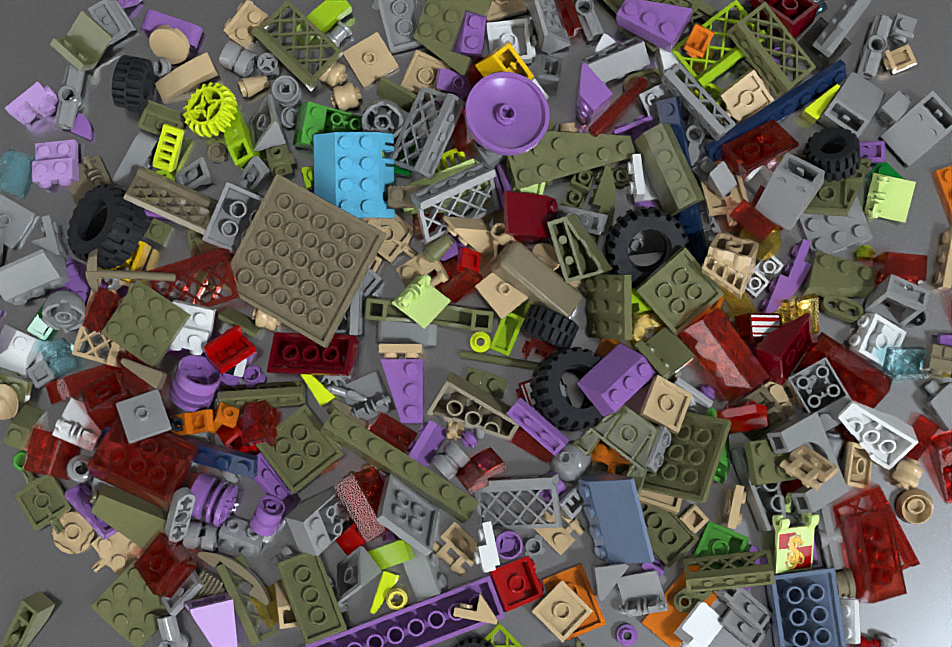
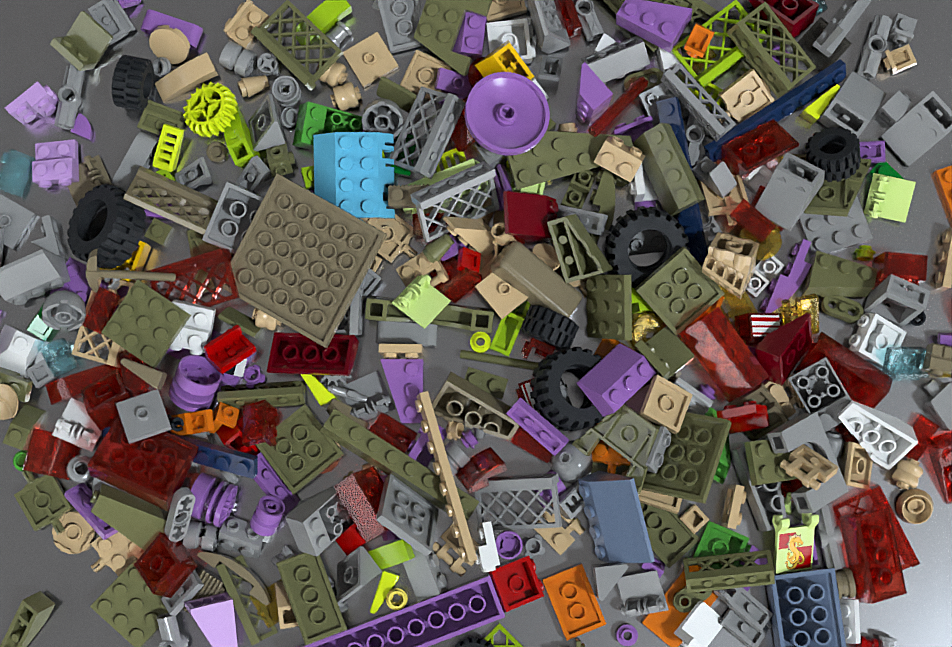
(447, 485): none -> tan plate
(482, 613): tan slope -> none
(562, 610): tan plate -> none
(619, 158): none -> tan bracket

